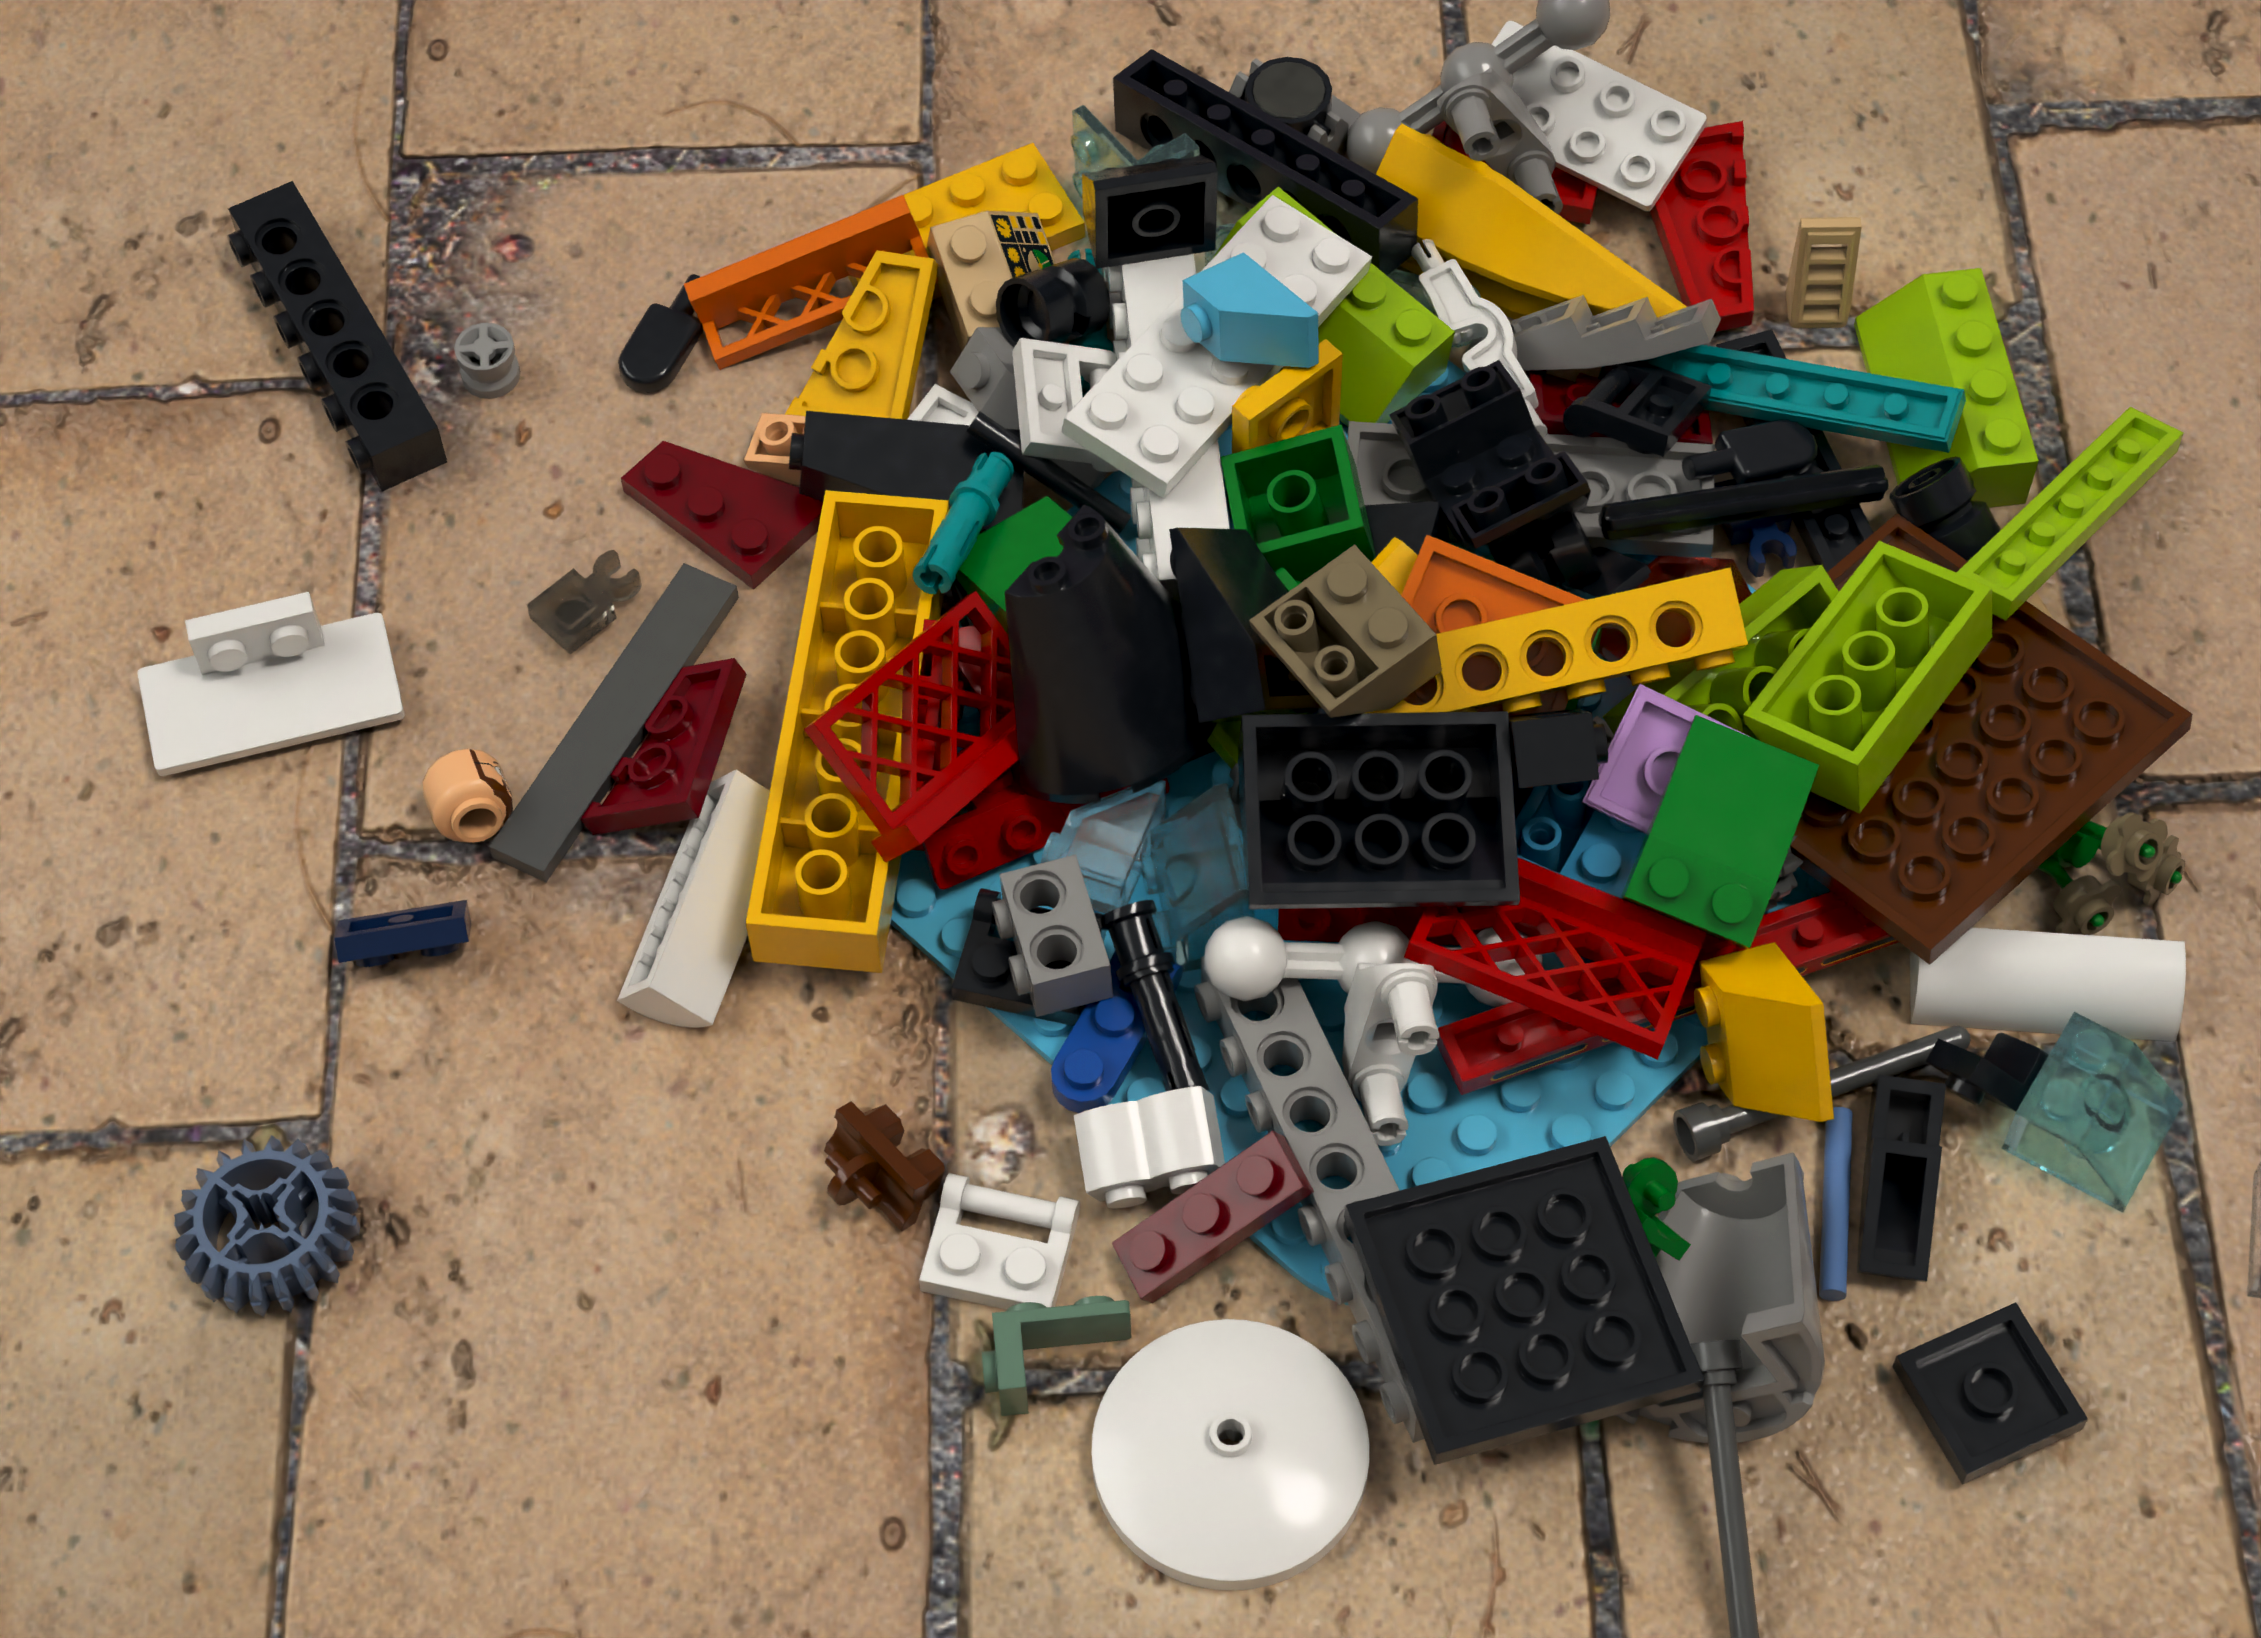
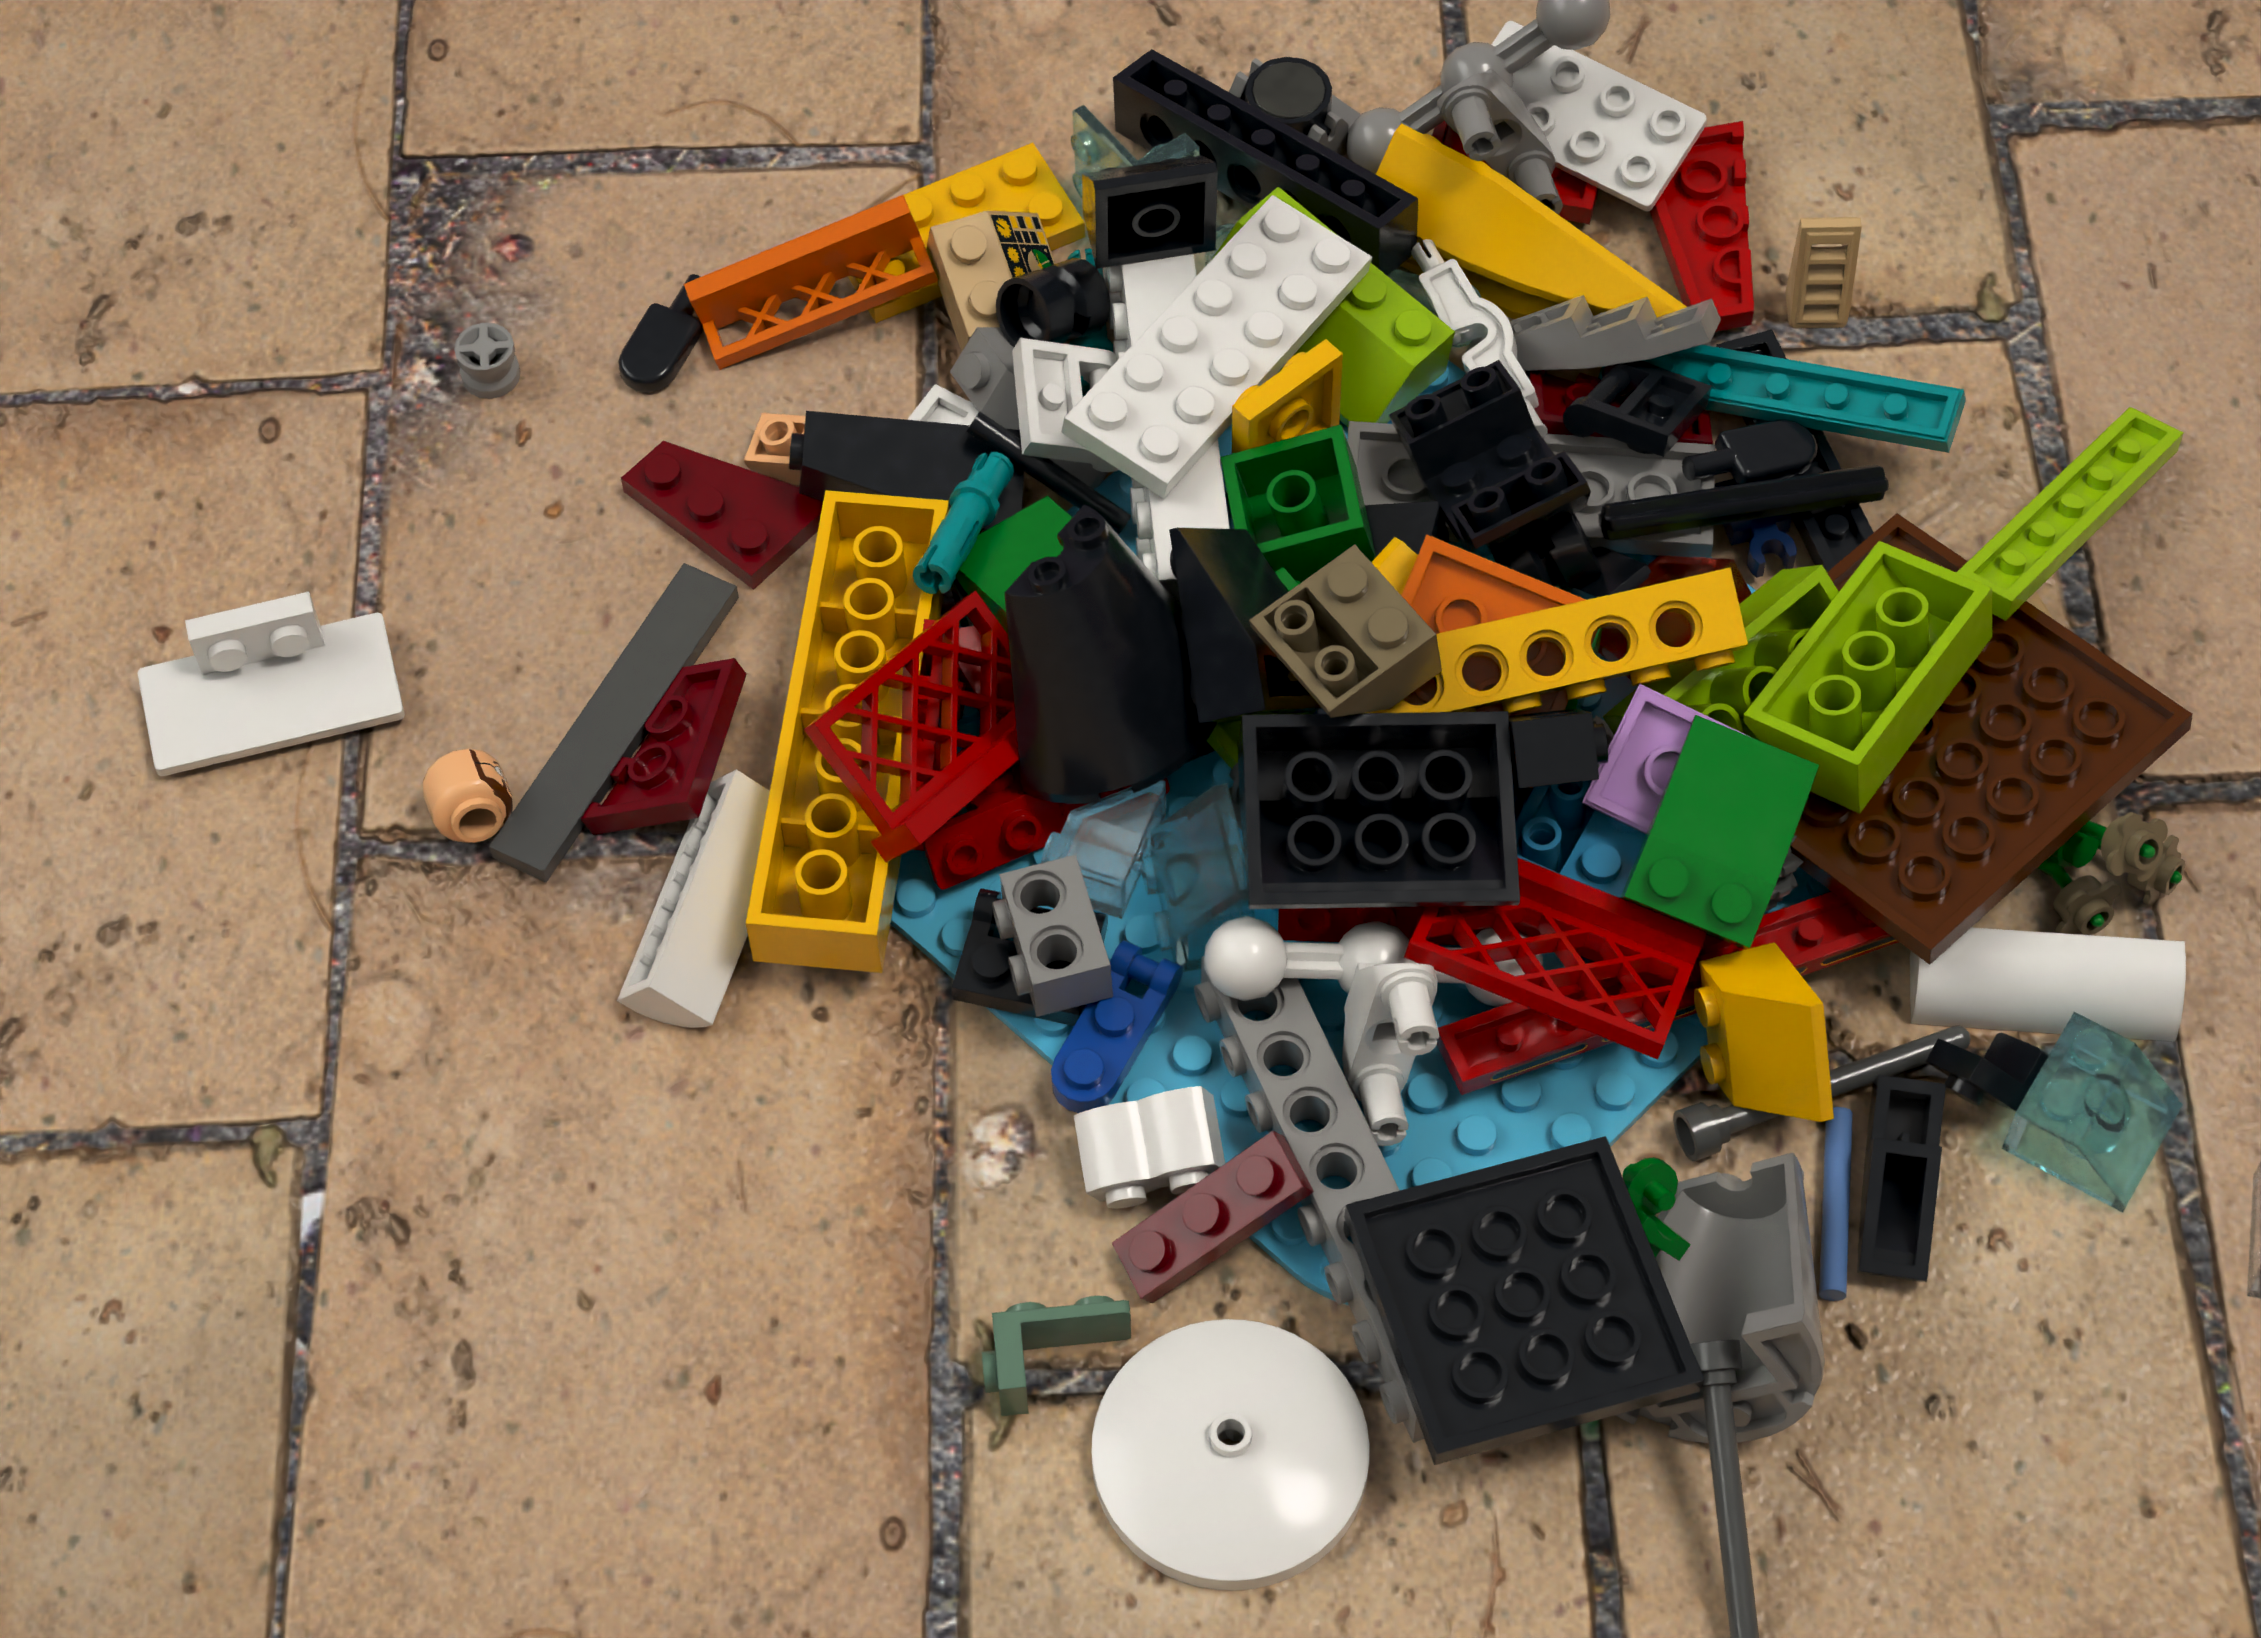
(267, 1261): sand blue gear -> none
(337, 337): black brick -> none
(378, 937): dark blue plate -> none
(580, 606): clear smoke plate -> none
(873, 1168): reddish brown hips -> none
(877, 345): yellow wing -> none
(992, 1265): white plate -> none
(1147, 973): black pin -> none
(1249, 316): medium azure slope -> none
(1941, 506): black wheel -> none
(1948, 336): lime slope -> none
(1989, 1393): black plate -> none

